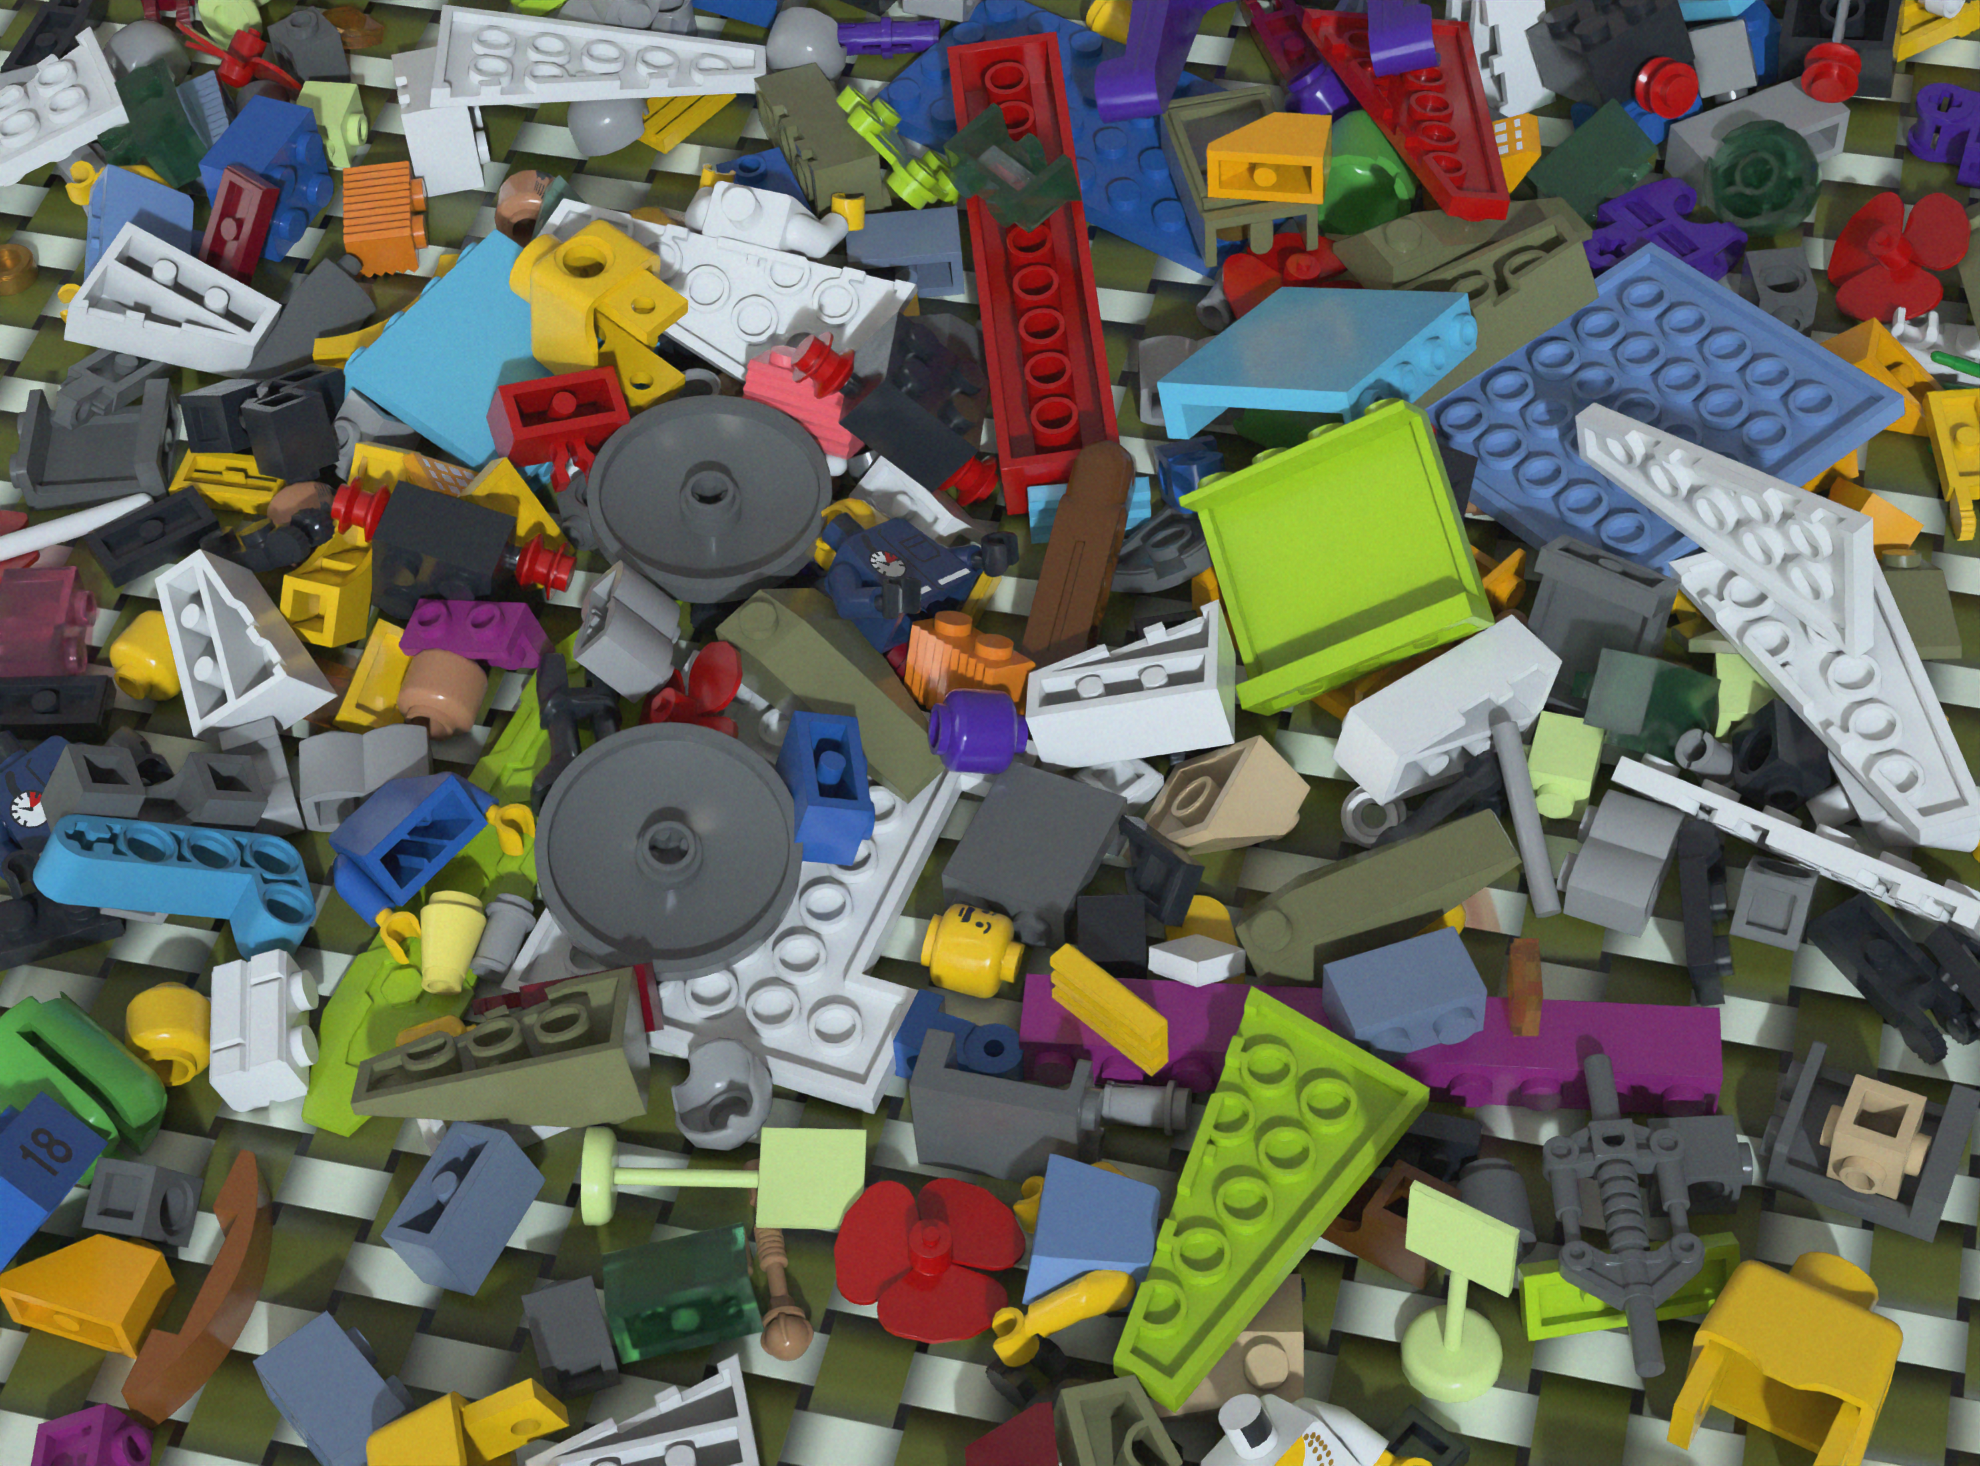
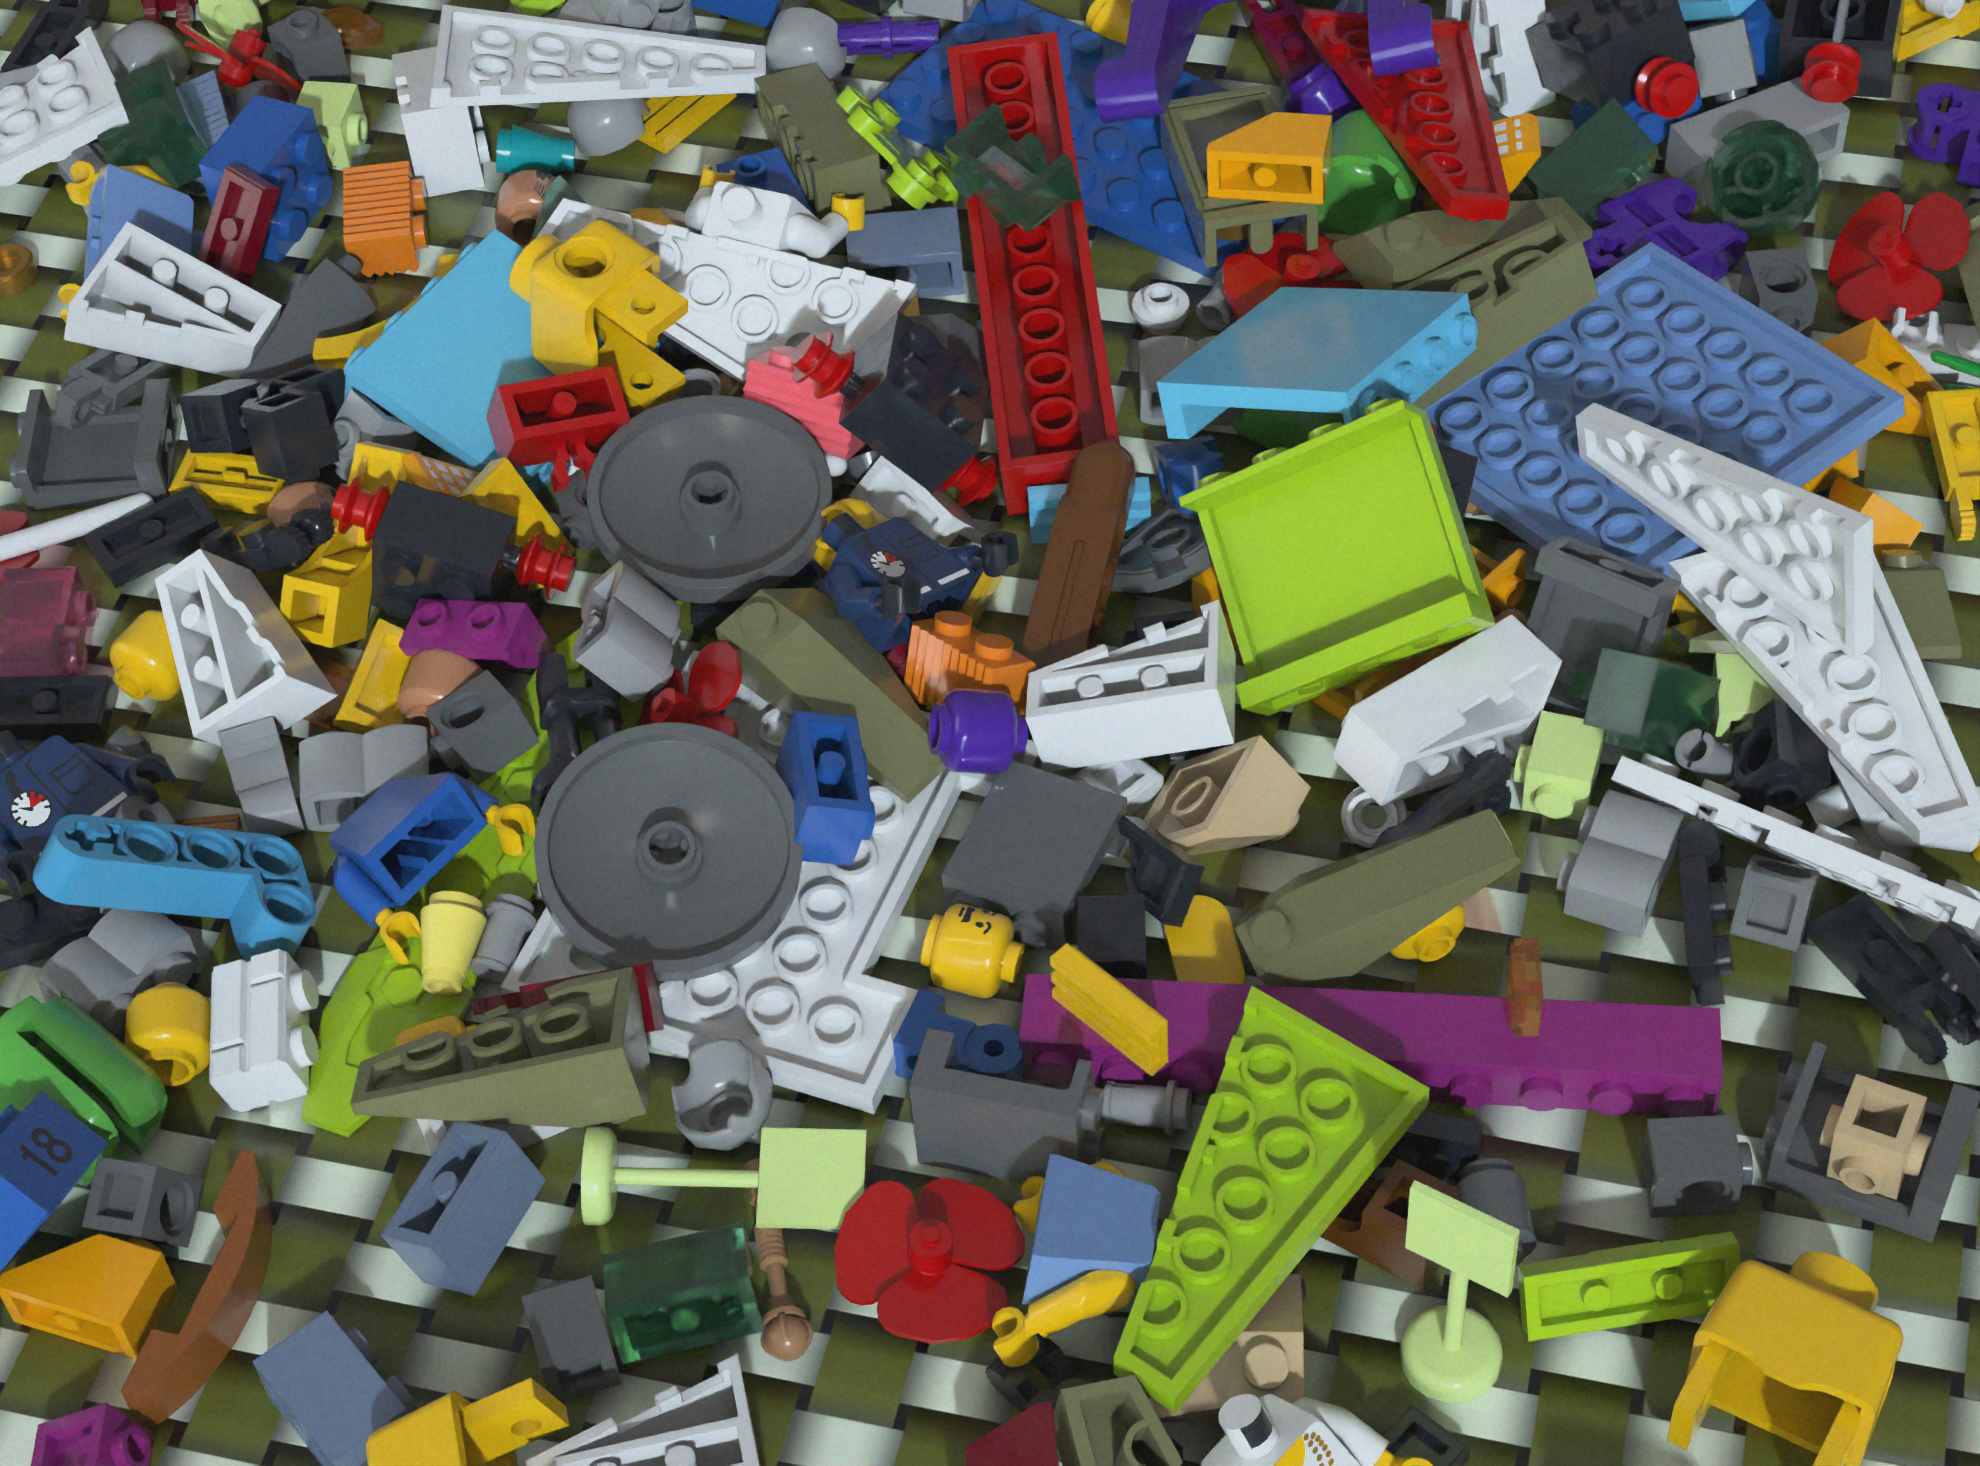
(118, 961): none -> light grey brick
(205, 793): dark grey arch -> none
(480, 728): none -> dark grey brick
(533, 150): none -> teal cone
(1160, 308): none -> white plate
(1196, 960): white tile -> none
(1406, 996): sand blue brick -> none
(1526, 819): light grey bar -> none
(1613, 1154): dark grey bar -> none

